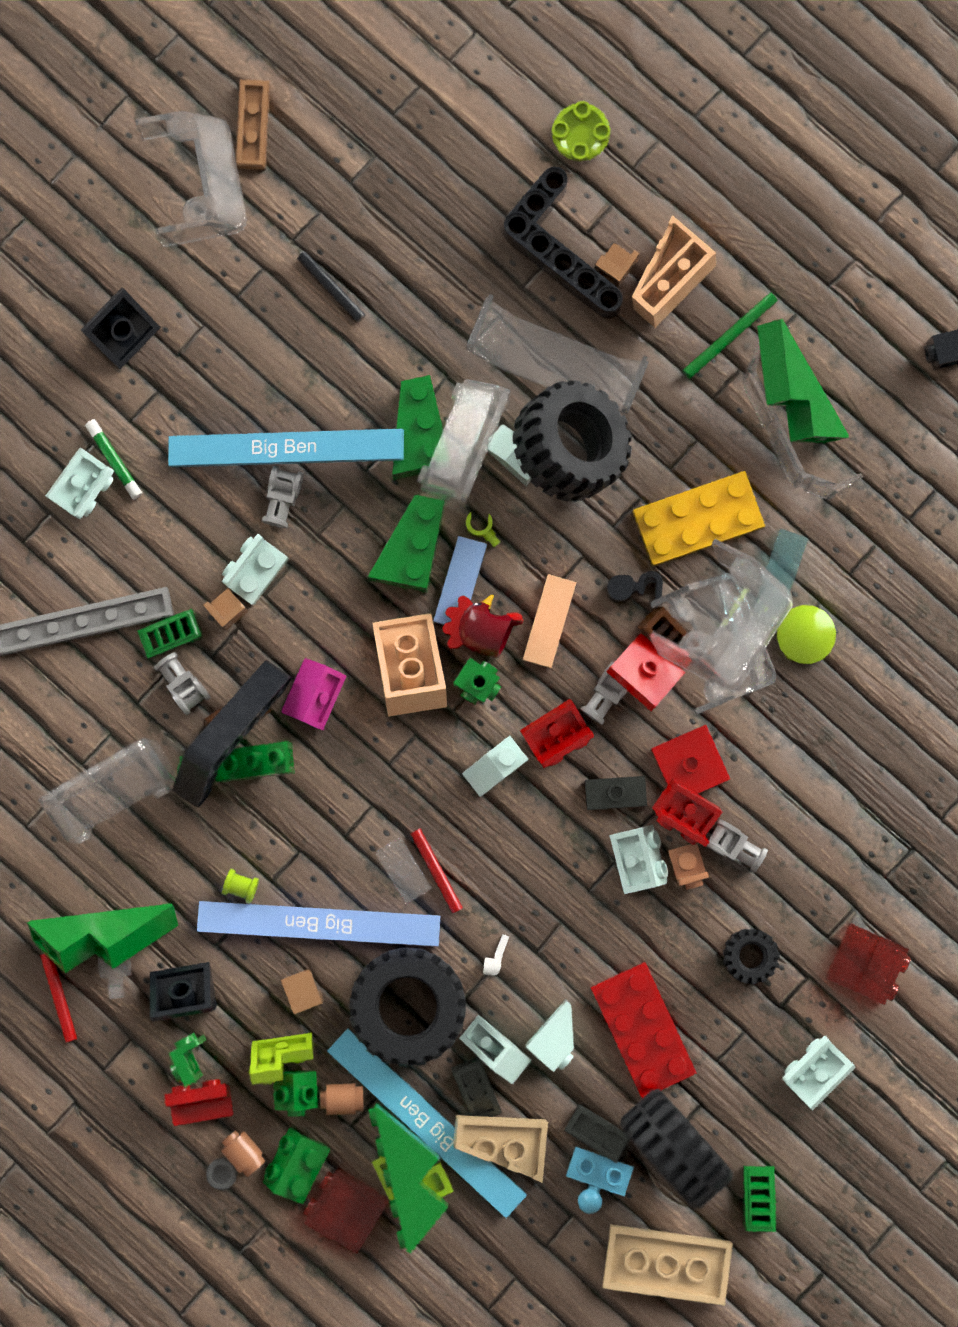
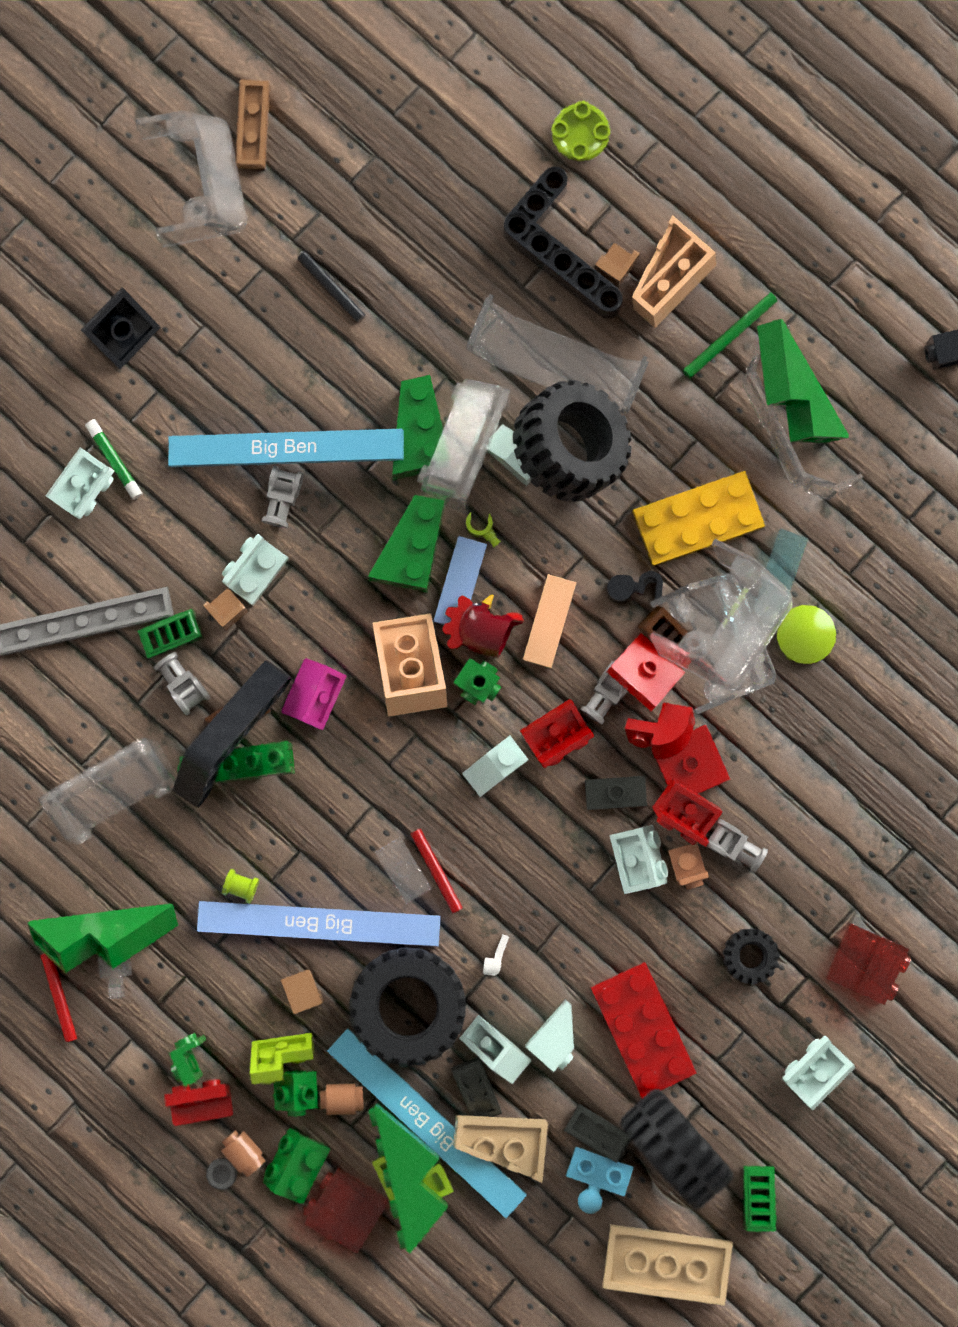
(181, 992): black slope -> none
(666, 736): none -> red brick

